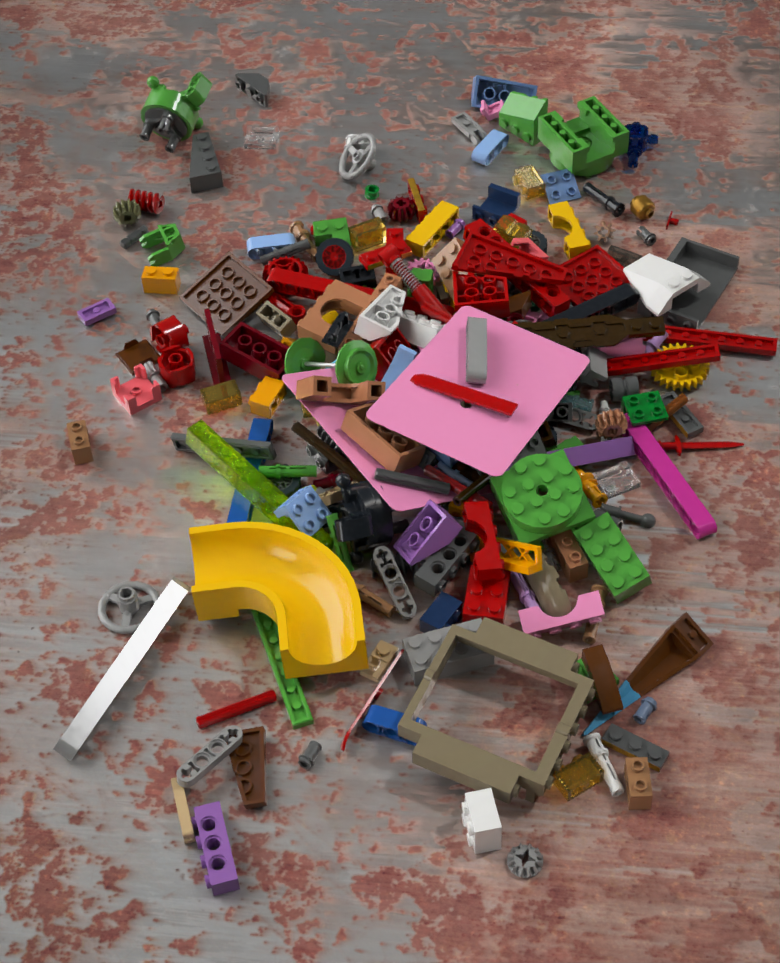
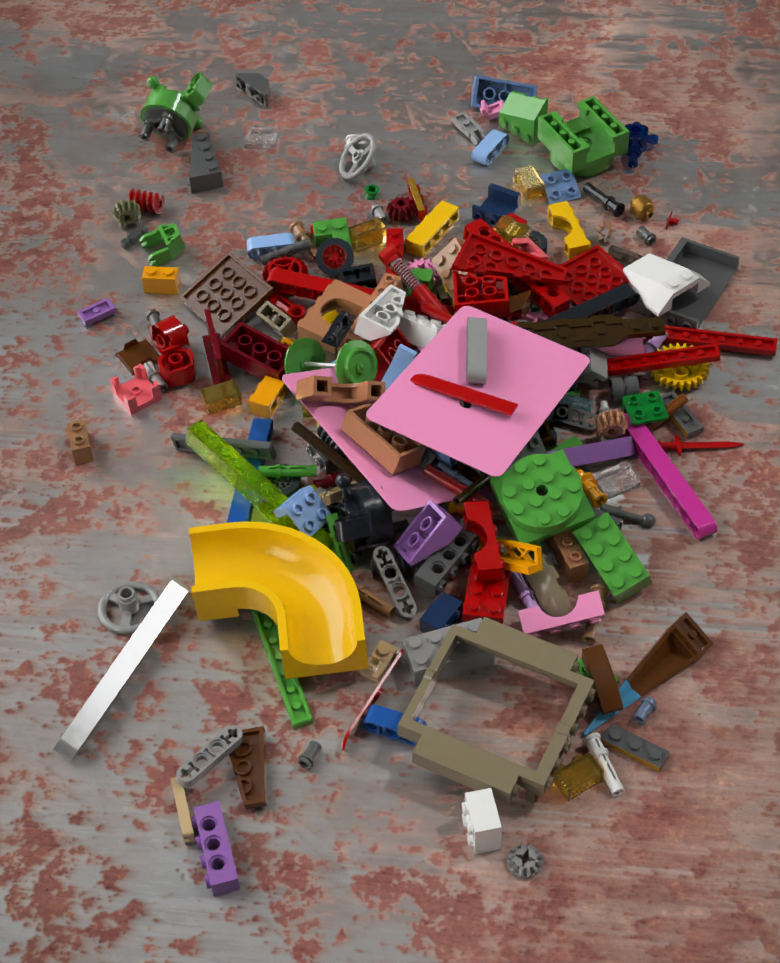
(236, 709): red axle -> none
(371, 260): red plate -> none
(412, 481): dark grey axle -> none
(457, 226): medium lavender pin -> none
(638, 783): medium nougat brick -> none

